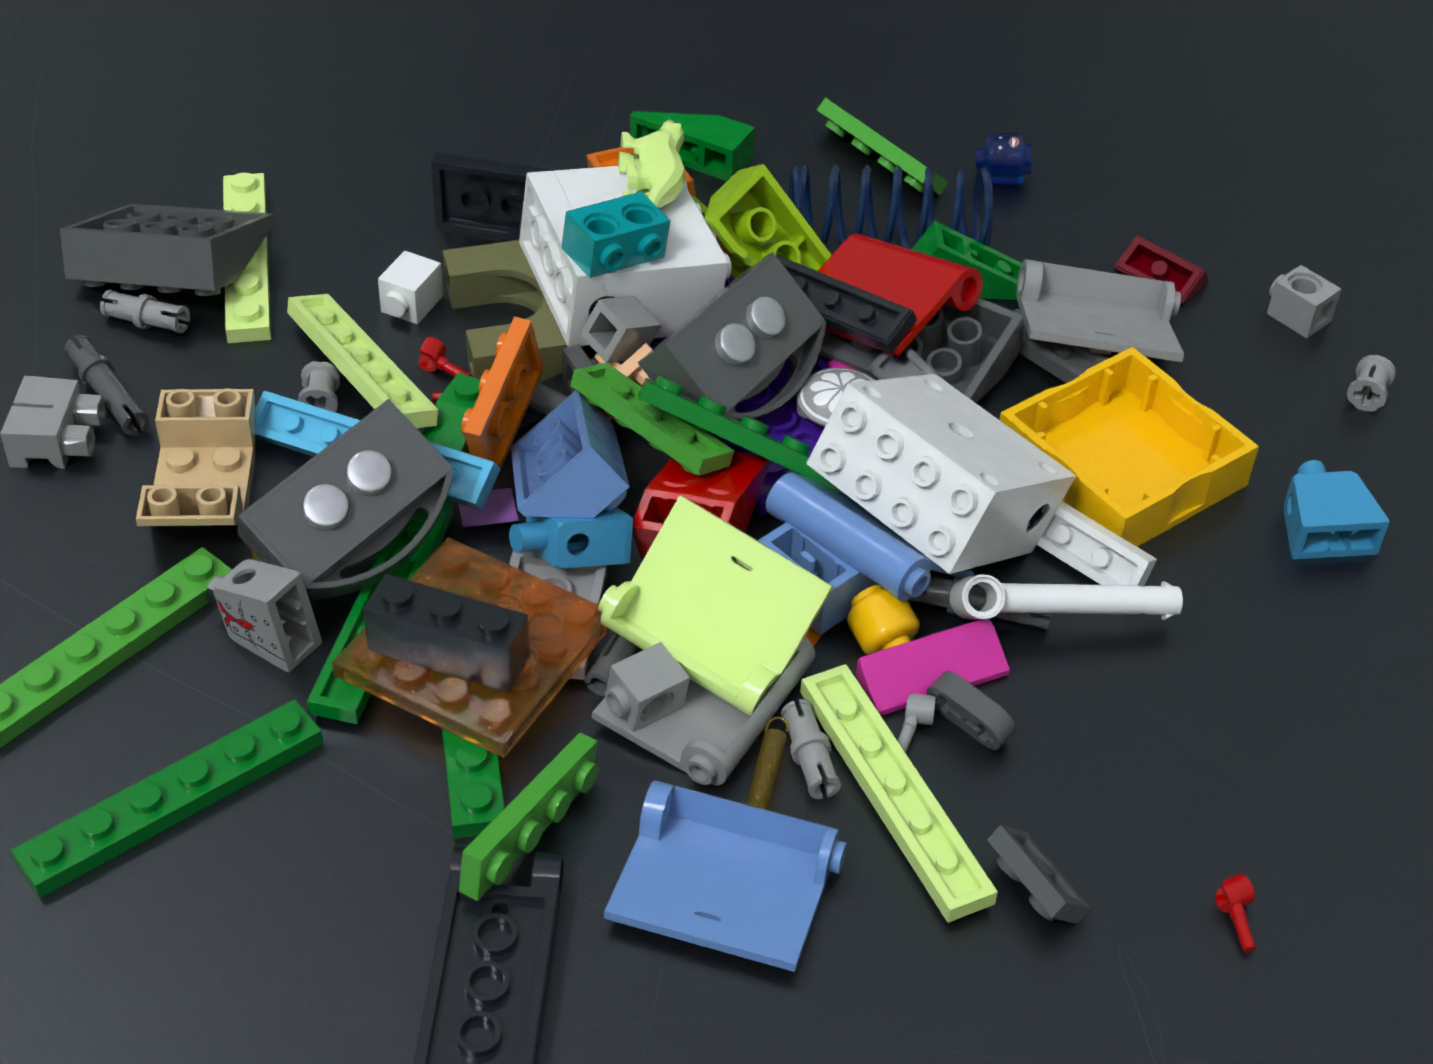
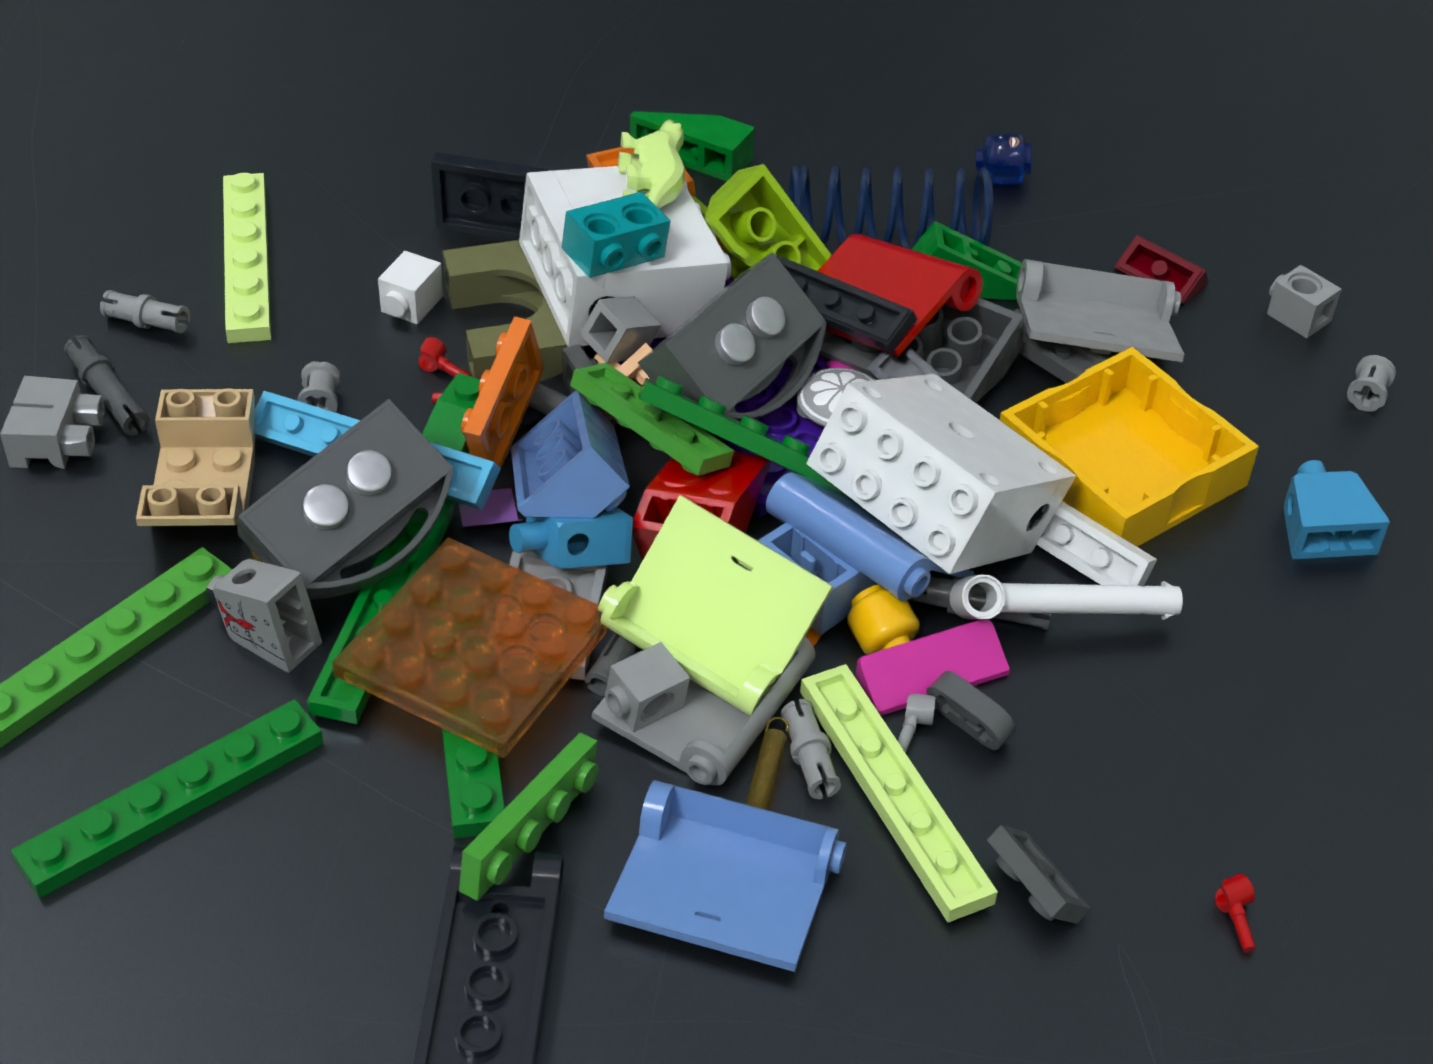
(163, 247): dark grey slope -> none
(360, 358): yellowish green plate -> none
(447, 632): black brick -> none
(869, 140): bright green plate -> none

